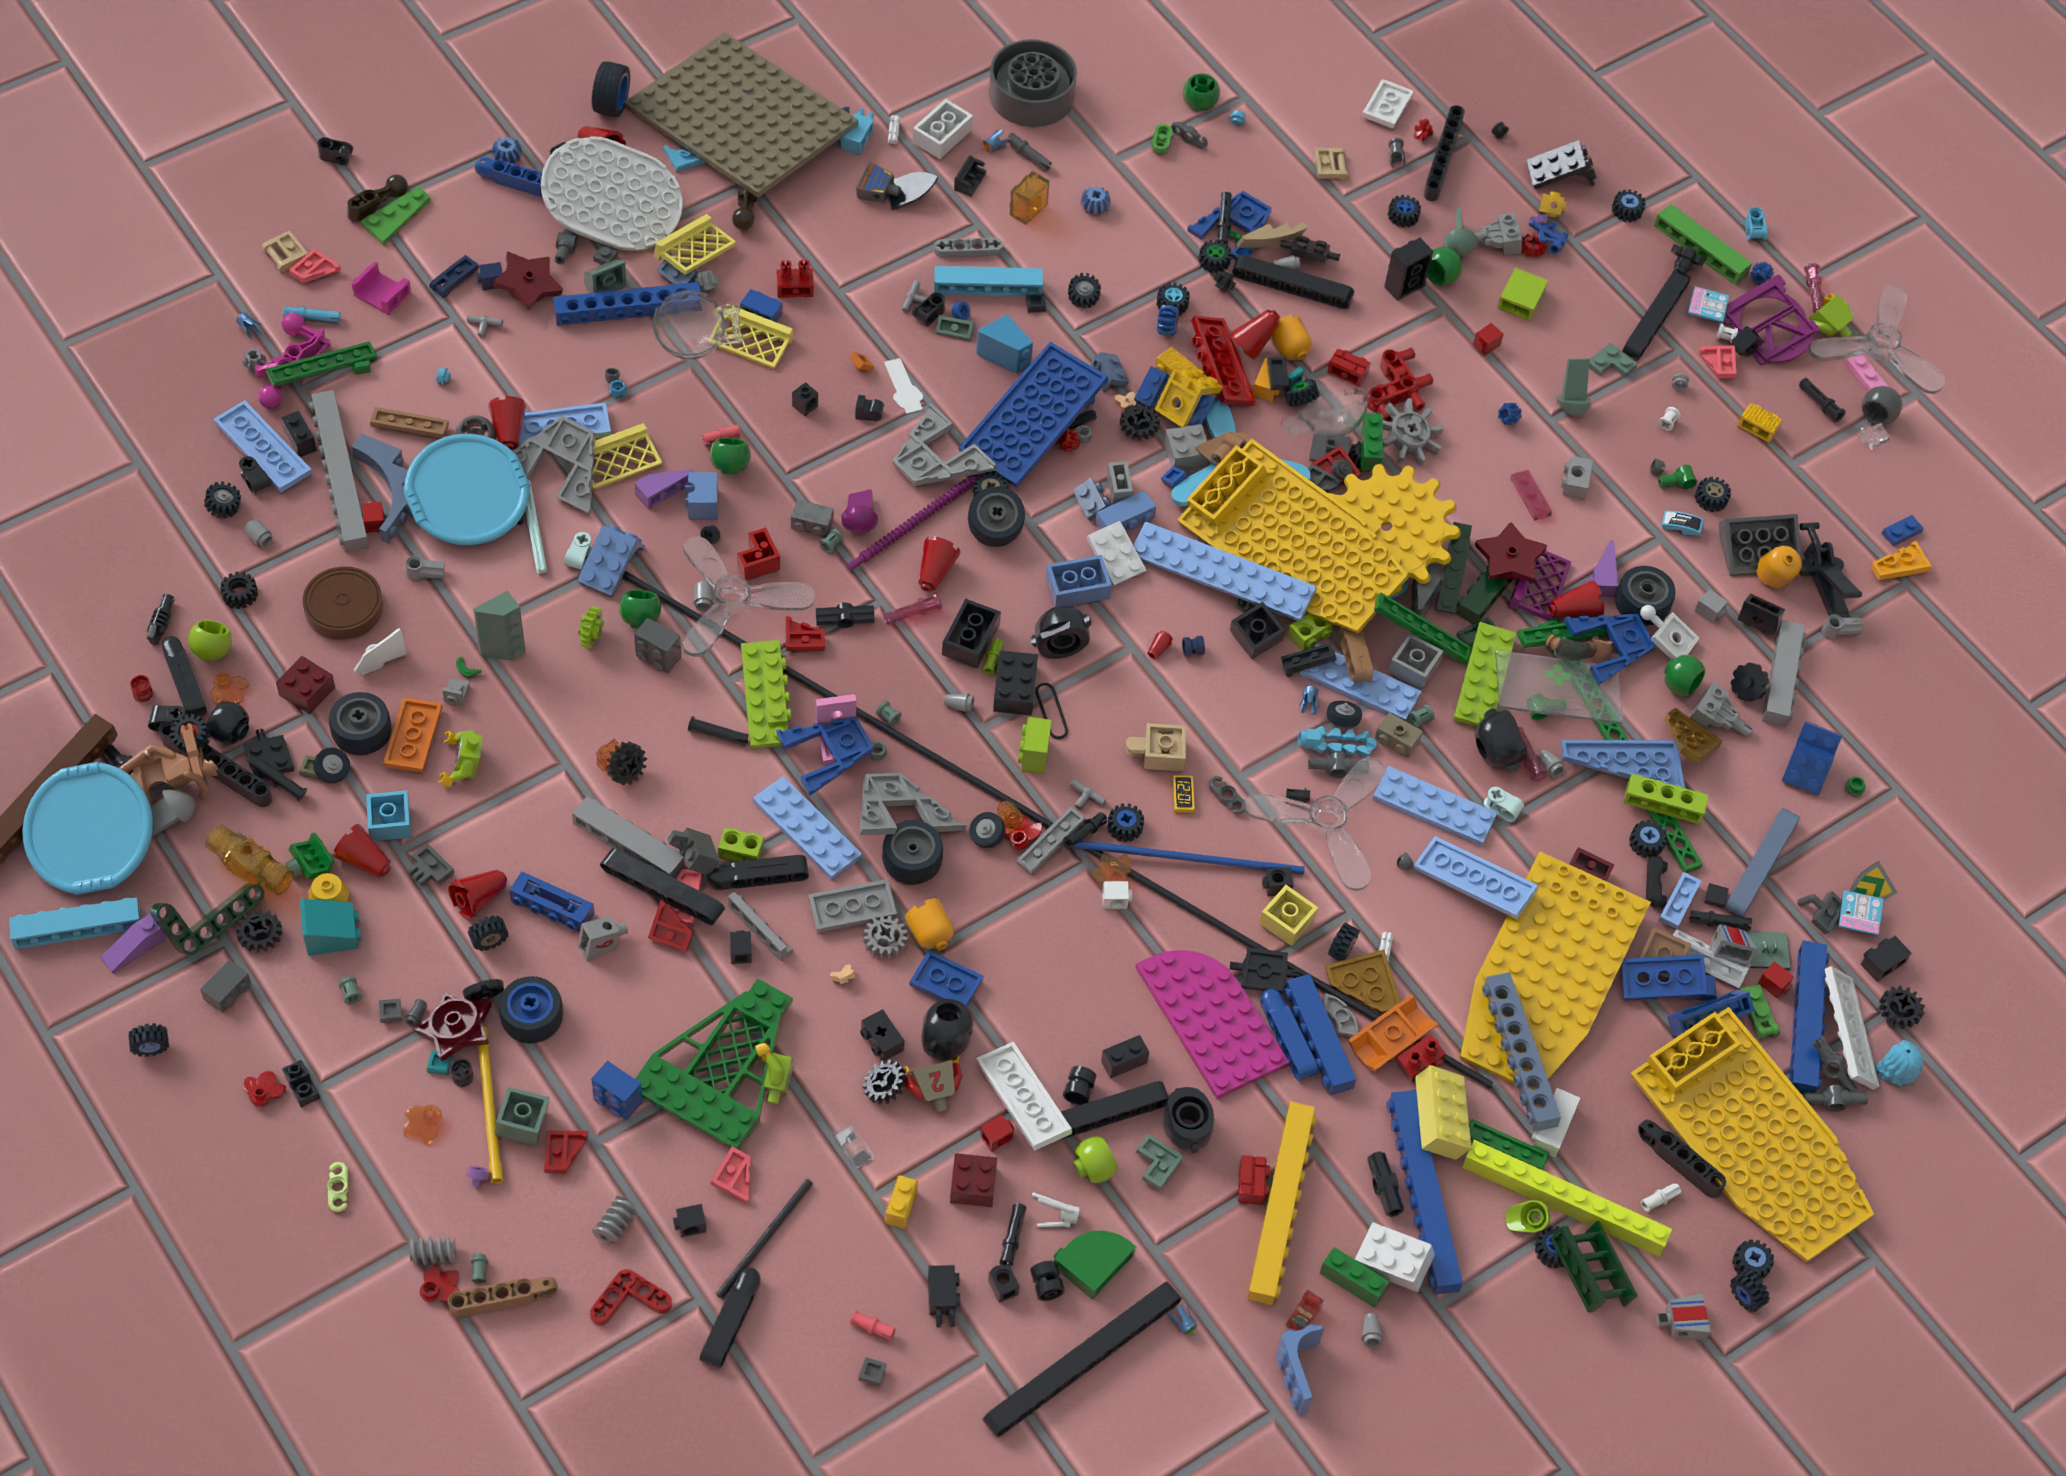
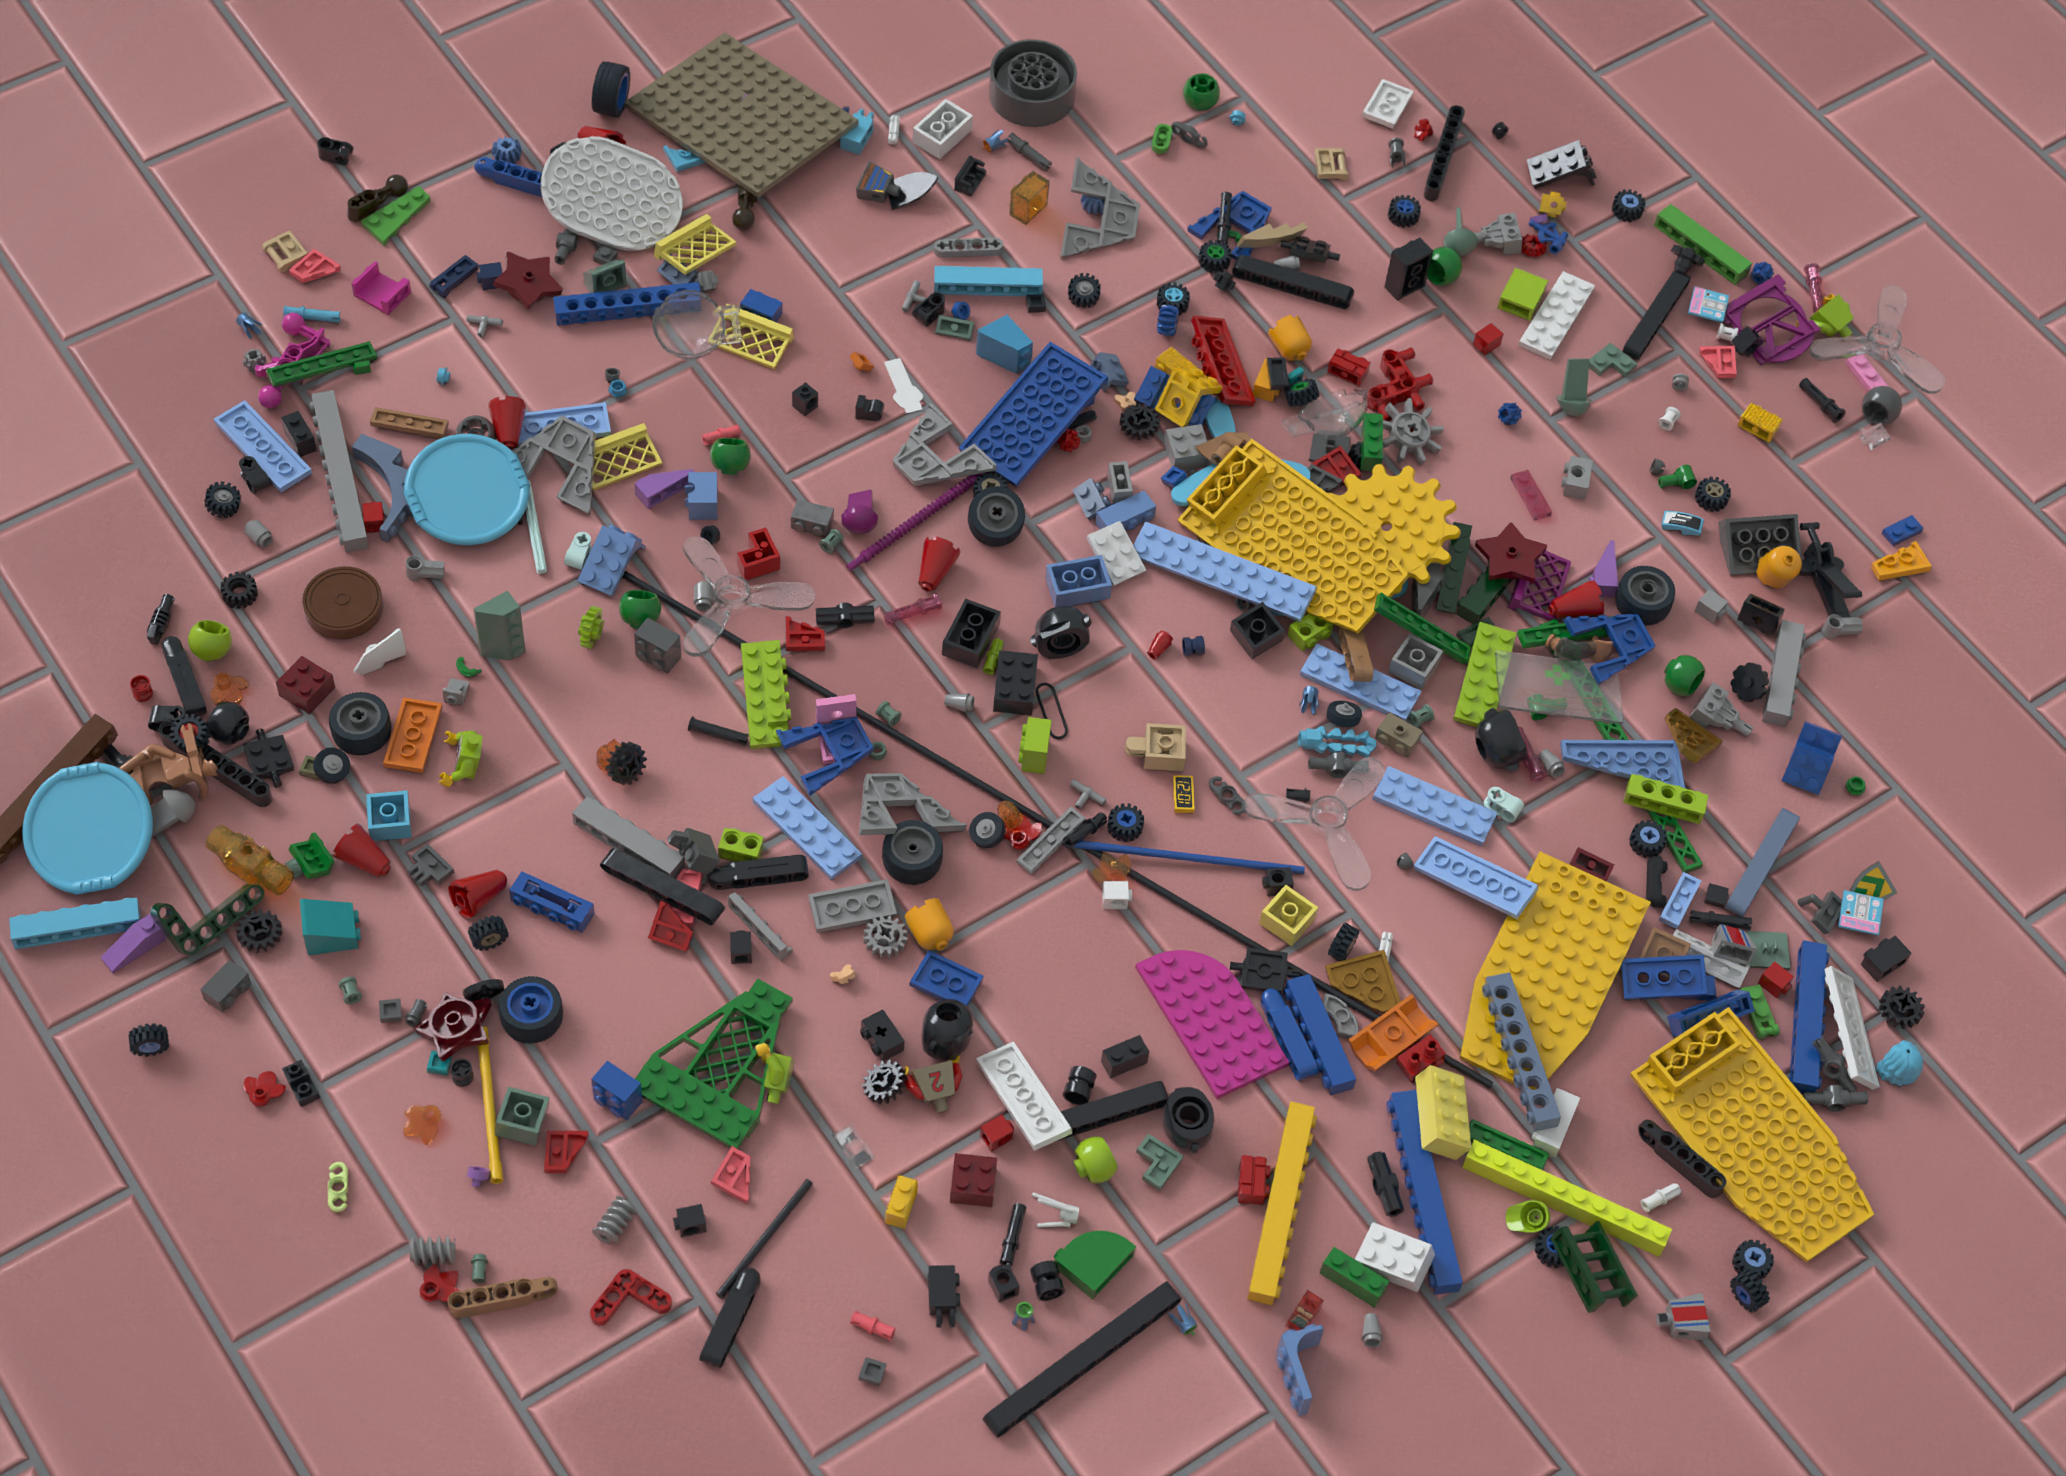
(278, 778): black pin -> none
(329, 888): yellow cone -> none
(600, 936): light grey torso -> none
(795, 281): red brick -> none
(1024, 1312): none -> piece
(1118, 215): none -> light grey wing
(1256, 333): red cone -> none
(1308, 659): black hinge -> none
(1341, 468): dark grey wheel -> none
(1556, 315): none -> white plate
(1670, 626): white plate -> none
(1755, 224): medium azure piece -> none

